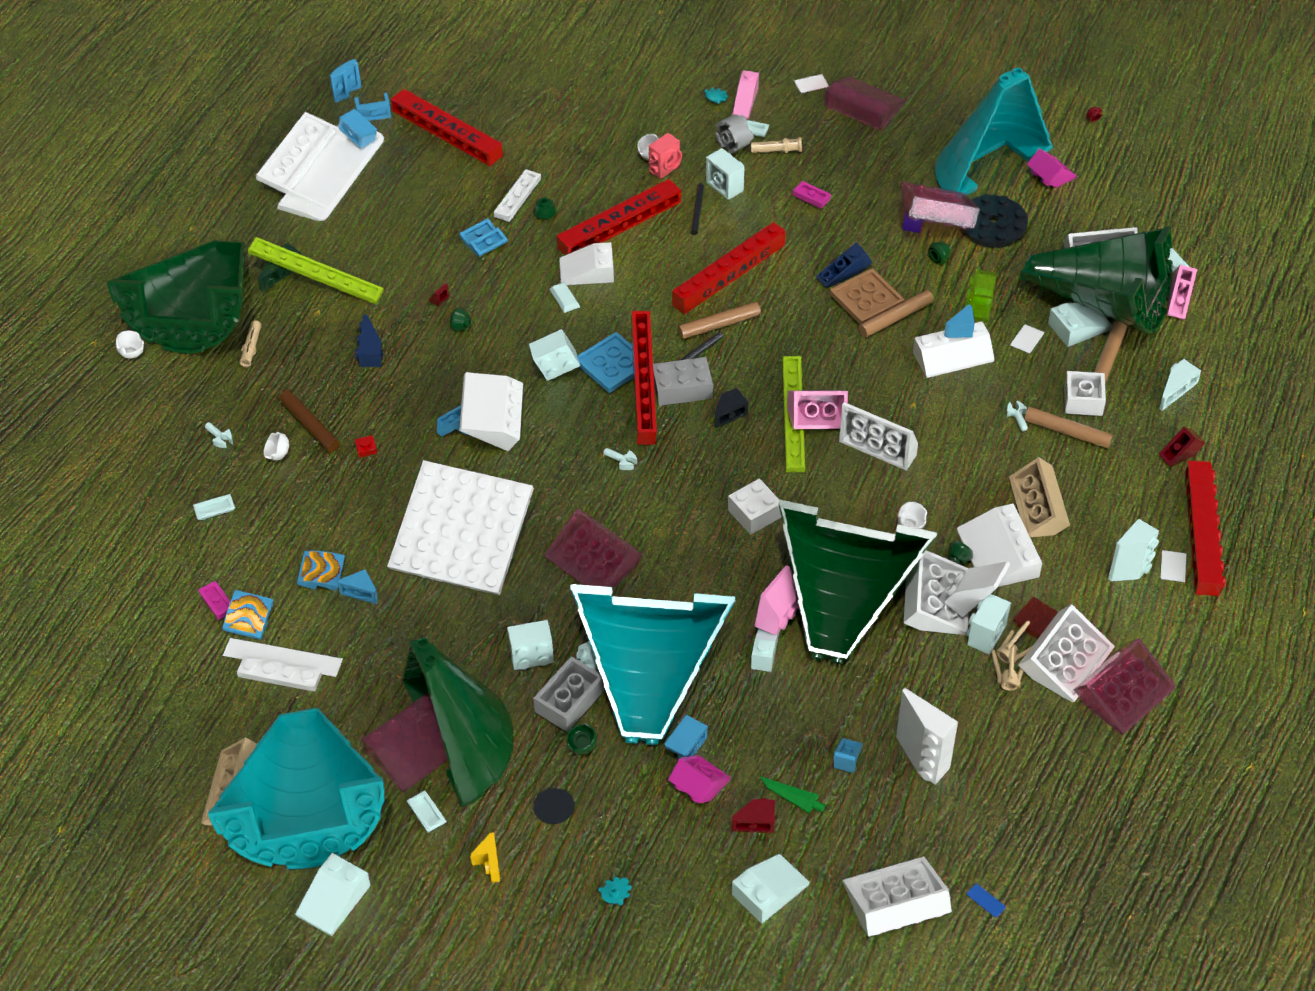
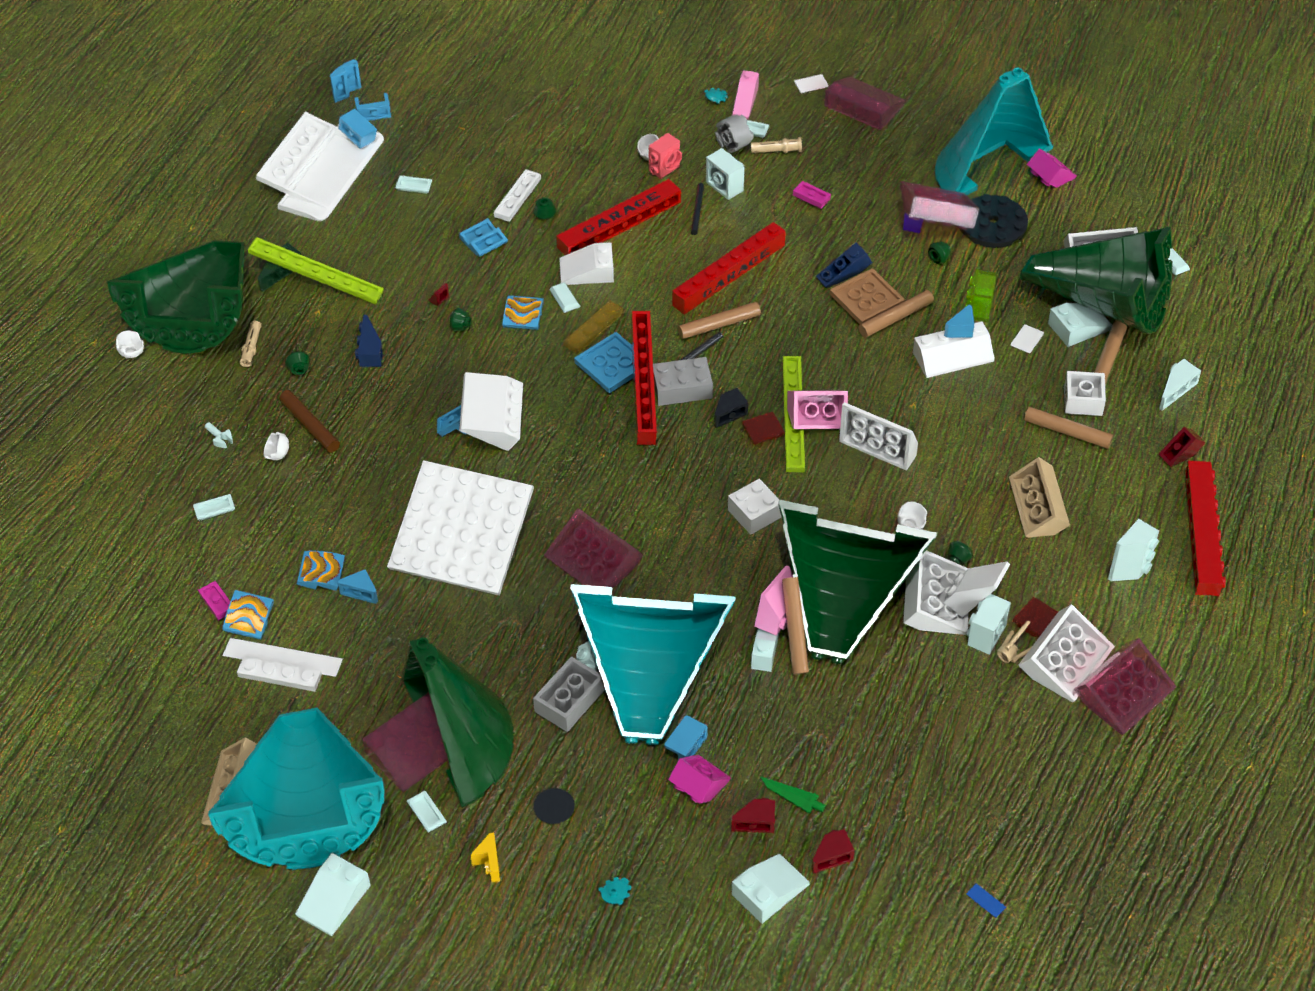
(297, 362): none -> dark green cone
(366, 446): red plate -> none
(413, 184): none -> light aqua tile
(447, 127): red brick -> none
(522, 312): none -> slope
(530, 645): light aqua brick -> none
(554, 354): light aqua brick -> none
(581, 739): dark green hair -> none
(593, 327): none -> clear yellow plate
(623, 459): light aqua bar -> none
(763, 428): none -> clear red piece
(795, 625): none -> medium nougat piece
(833, 851): none -> dark red slope
(847, 754): dark azure slope -> none
(897, 896): white slope -> none
(926, 736): white slope -> none
(1001, 538): white slope -> none
(1009, 679): tan plant -> none
(1022, 409): light aqua bar -> none
(1094, 114): dark red plate -> none
(1173, 566): white sticker -> none
(1181, 291): bright pink slope -> none

